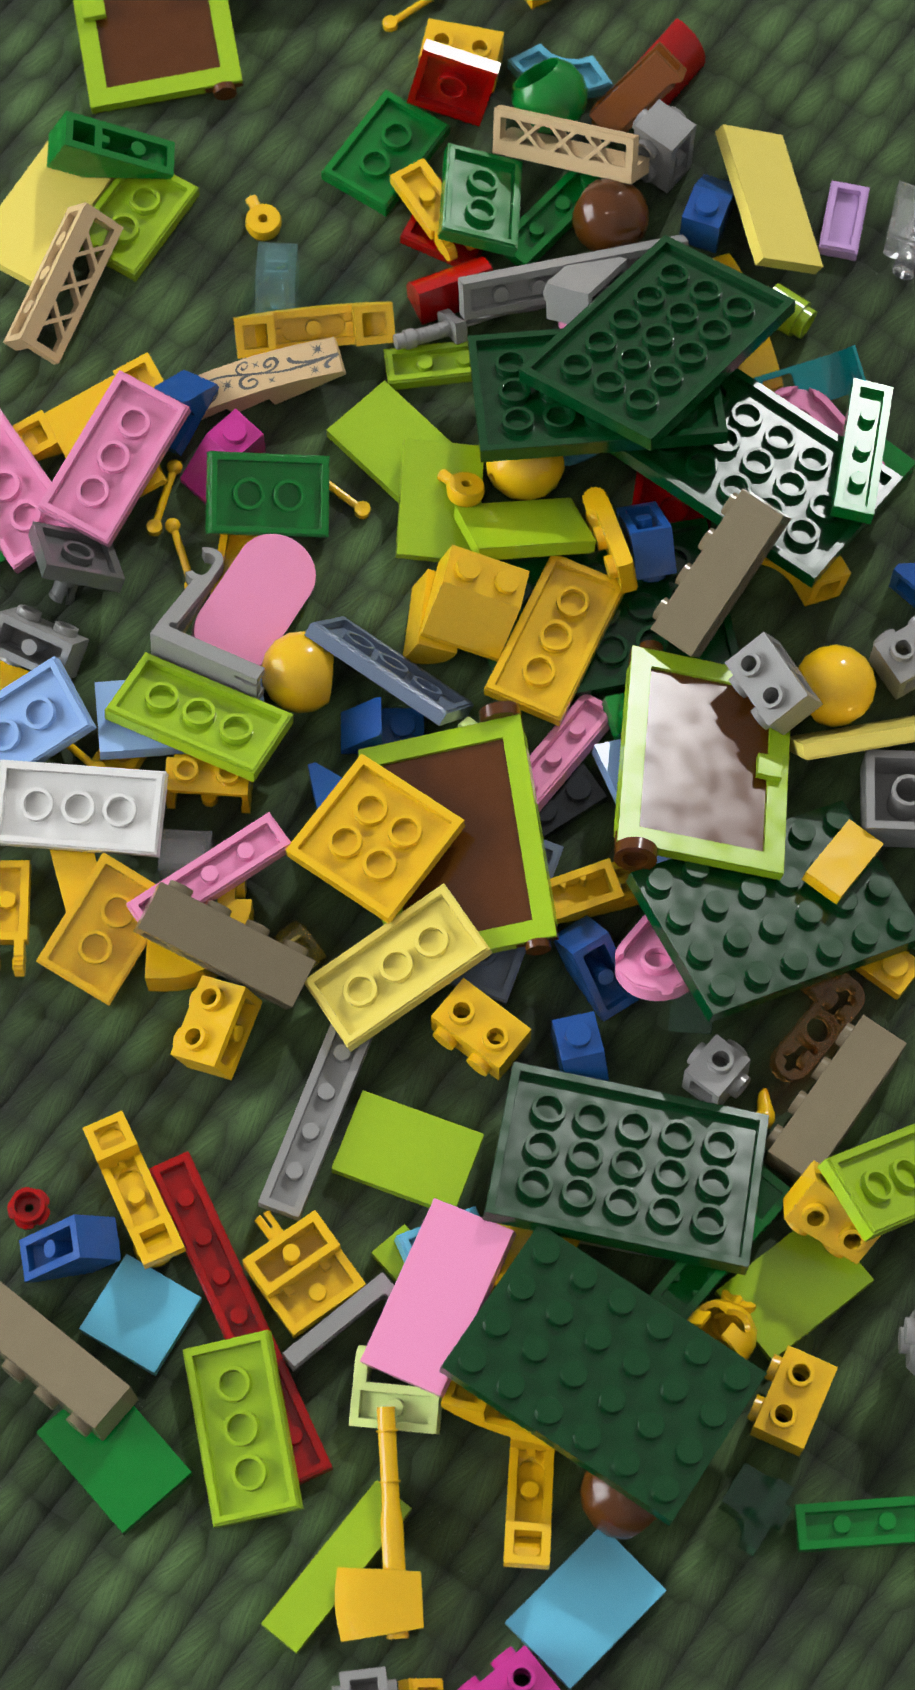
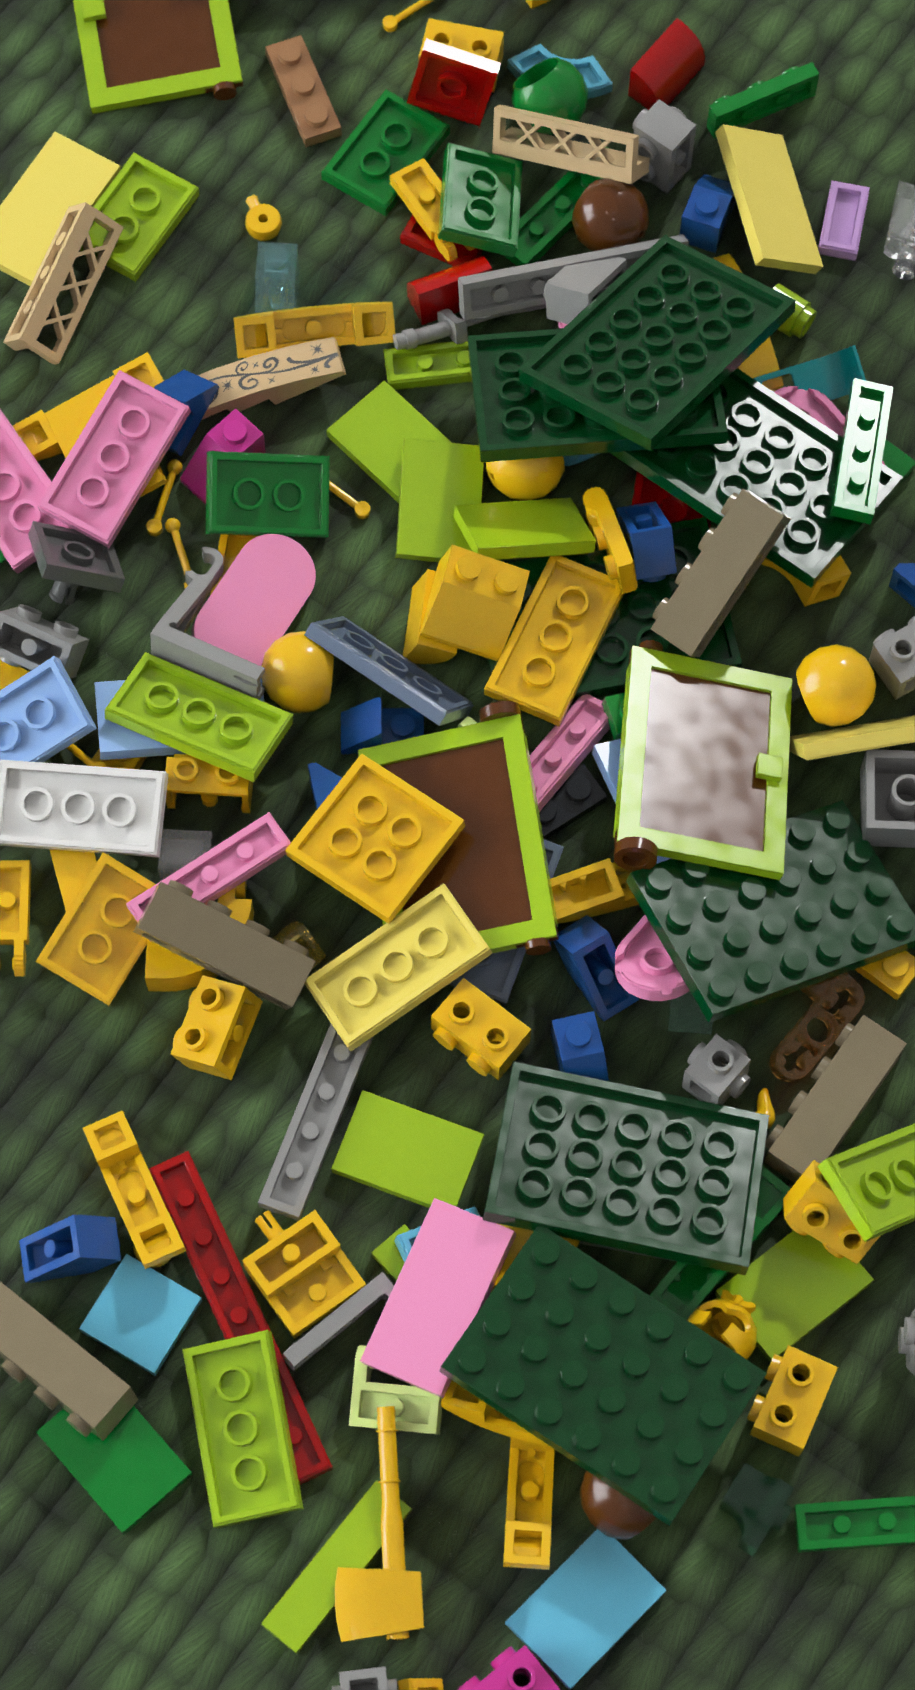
(24, 1197): red plate -> none
(107, 150): green slope -> none
(303, 91): none -> medium nougat plate
(462, 488): yellow piece -> none
(638, 89): dark orange window -> none
(763, 98): none -> green plate
(772, 684): light grey brick -> none
(842, 861): yellow tile -> none

